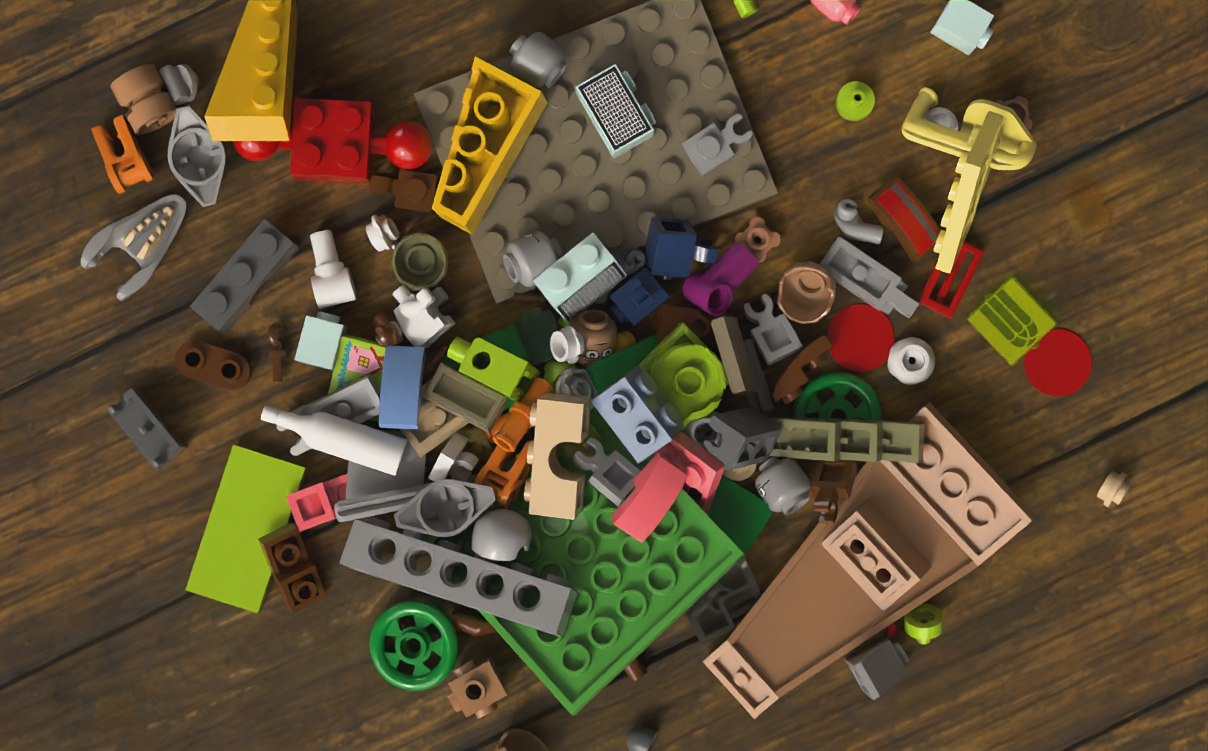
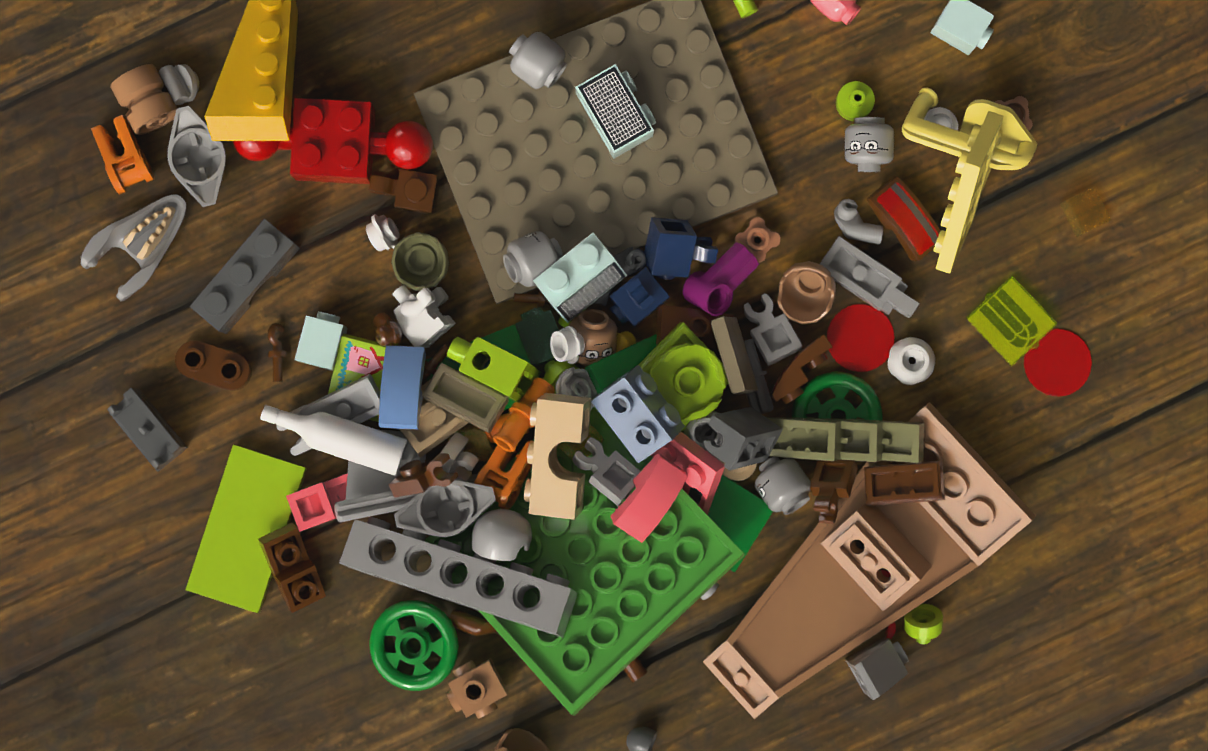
(332, 281): white pin -> none
(418, 476): none -> reddish brown plate
(485, 143): yellow wedge -> none
(712, 147): light grey plate -> none
(724, 601): clear smoke slope -> none
(869, 143): none -> light grey head
(904, 483): none -> reddish brown plate
(935, 305): red tile -> none
(1113, 488): tan plate -> none

